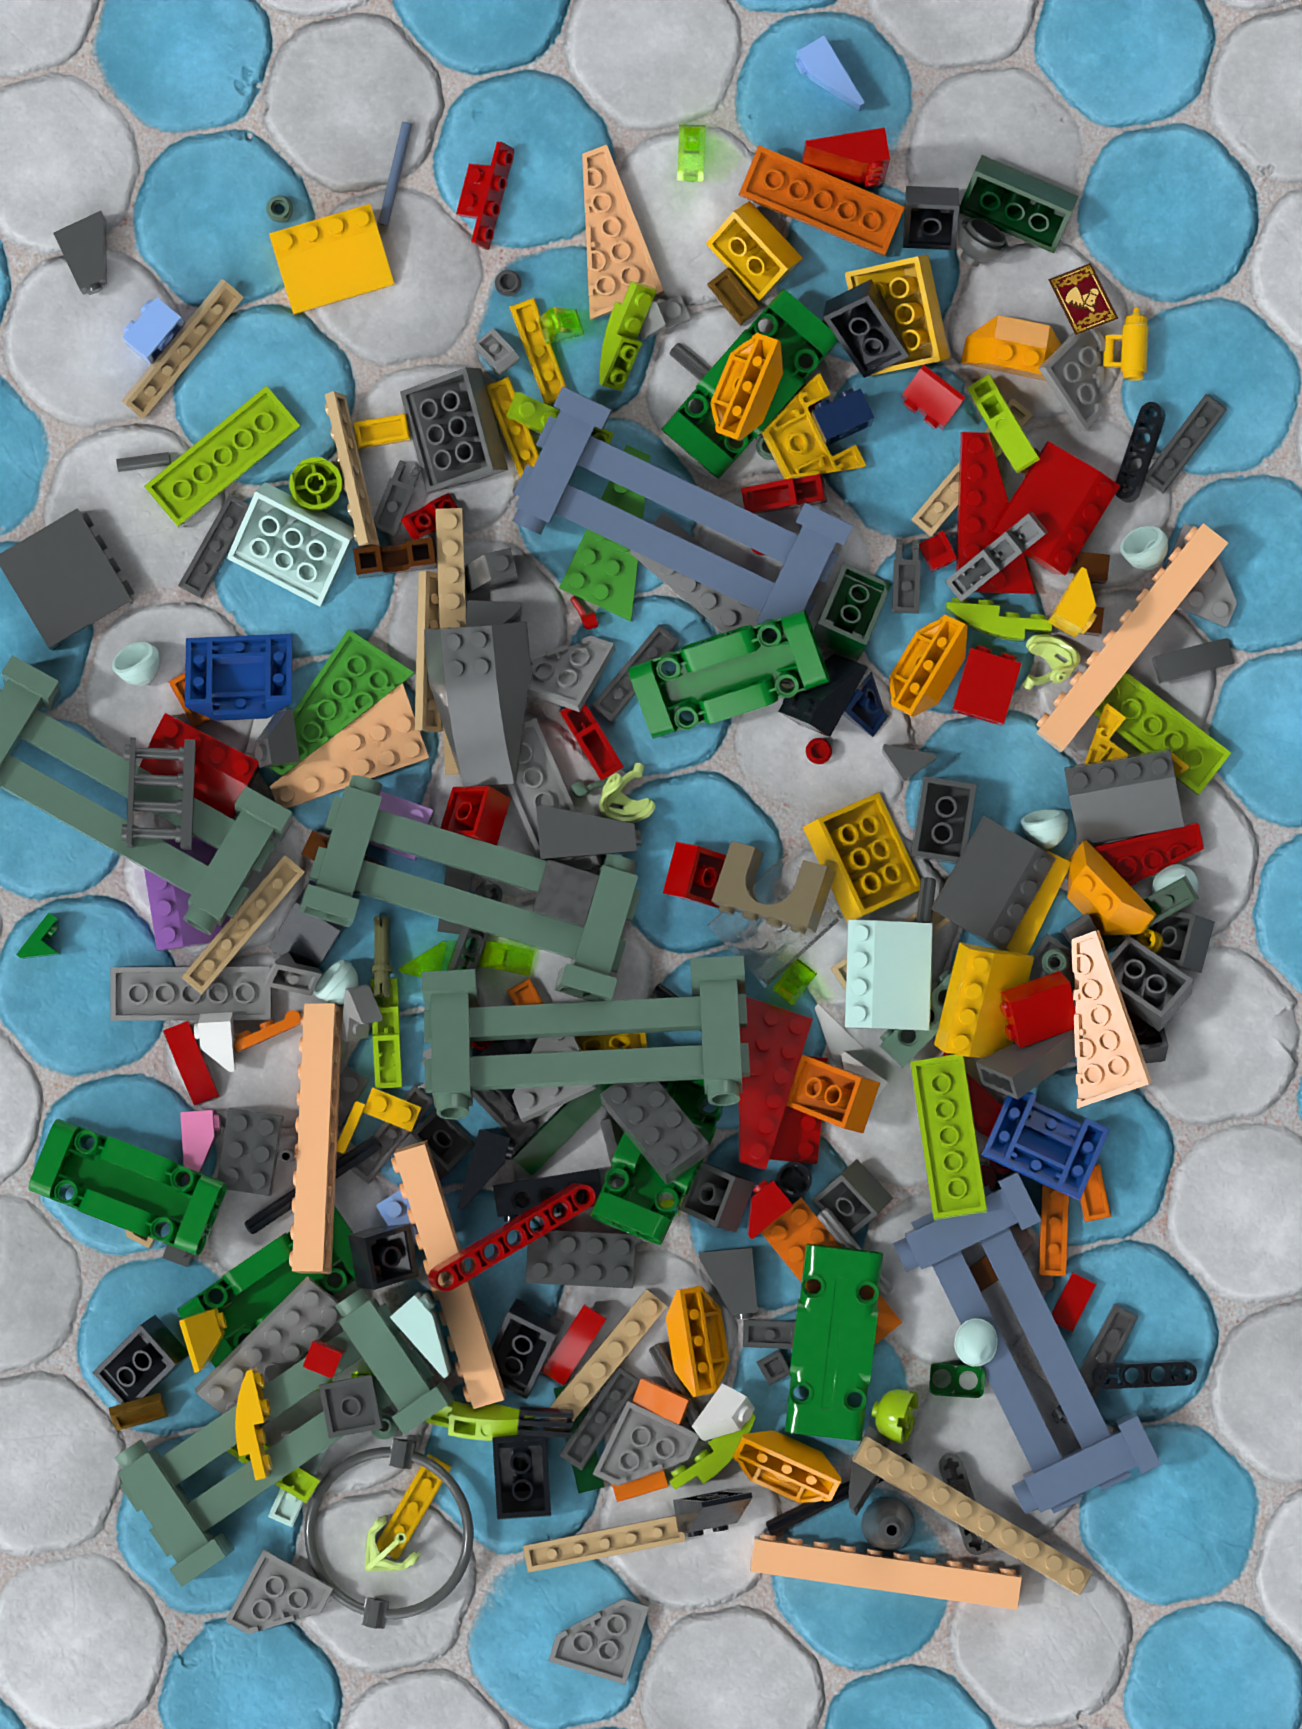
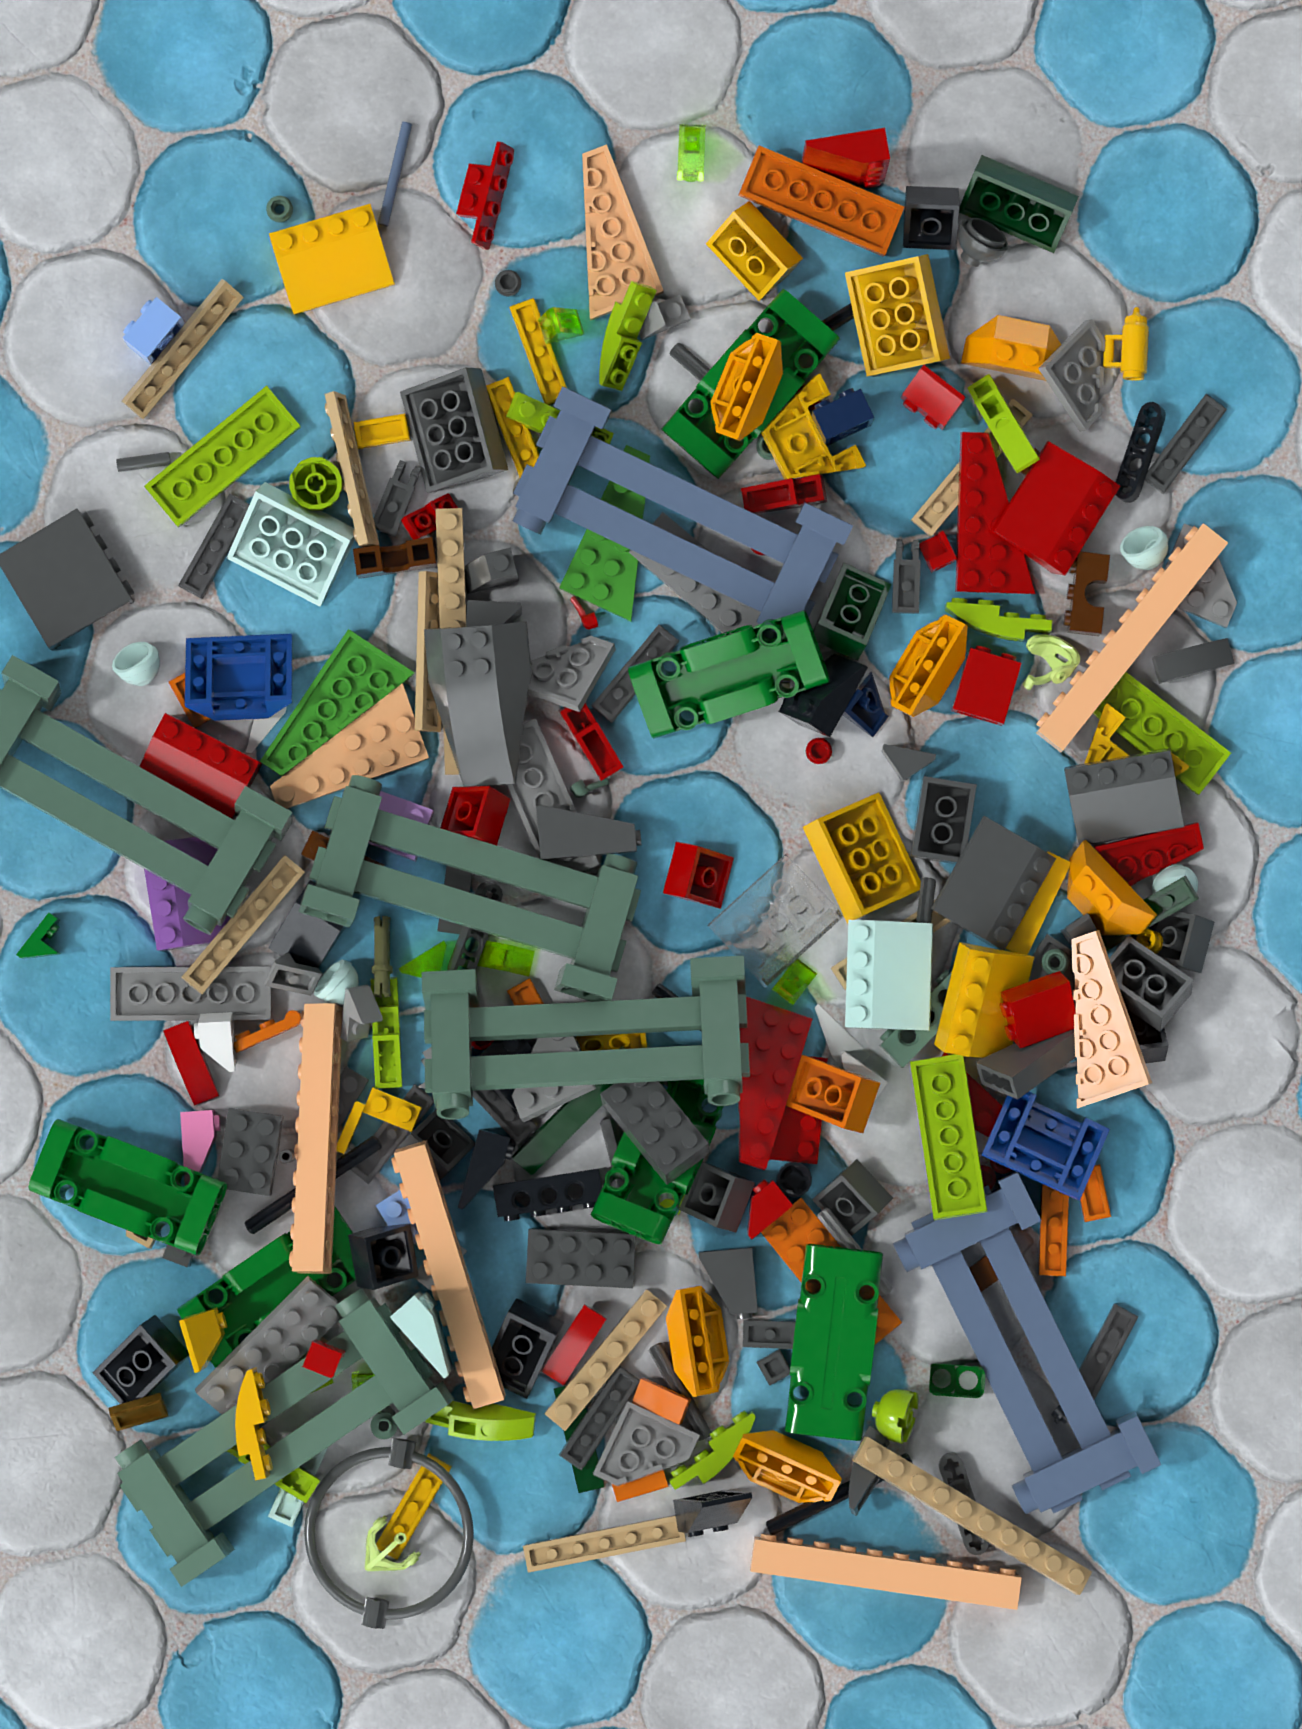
(86, 251): dark grey slope -> none
(182, 807): dark grey fence -> none
(277, 1595): light grey plate -> none
(278, 741): dark grey slope -> none
(350, 1406): dark grey plate -> none
(496, 352): light grey slope -> none
(499, 1240): red beam -> none
(521, 1477): black slope -> none
(548, 1425): black tile -> none
(565, 893): flat silver tile -> none
(602, 1642): light grey plate -> none
(632, 810): yellowish green helmet -> none
(723, 1414): white slope -> none
(733, 296): pearl gold tile -> none
(799, 910): dark tan arch -> none
(826, 71): light blue slope -> none
(865, 328): black slope -> none
(882, 1514): dark grey cone -> none
(976, 1342): light aqua hat -> none
(996, 556): dark grey slope -> none
(1045, 827): light aqua hat -> none
(1072, 1301): red tile -> none
(1076, 606): yellow slope -> none
(1083, 299): sticker -> none
(1144, 1374): black beam -> none

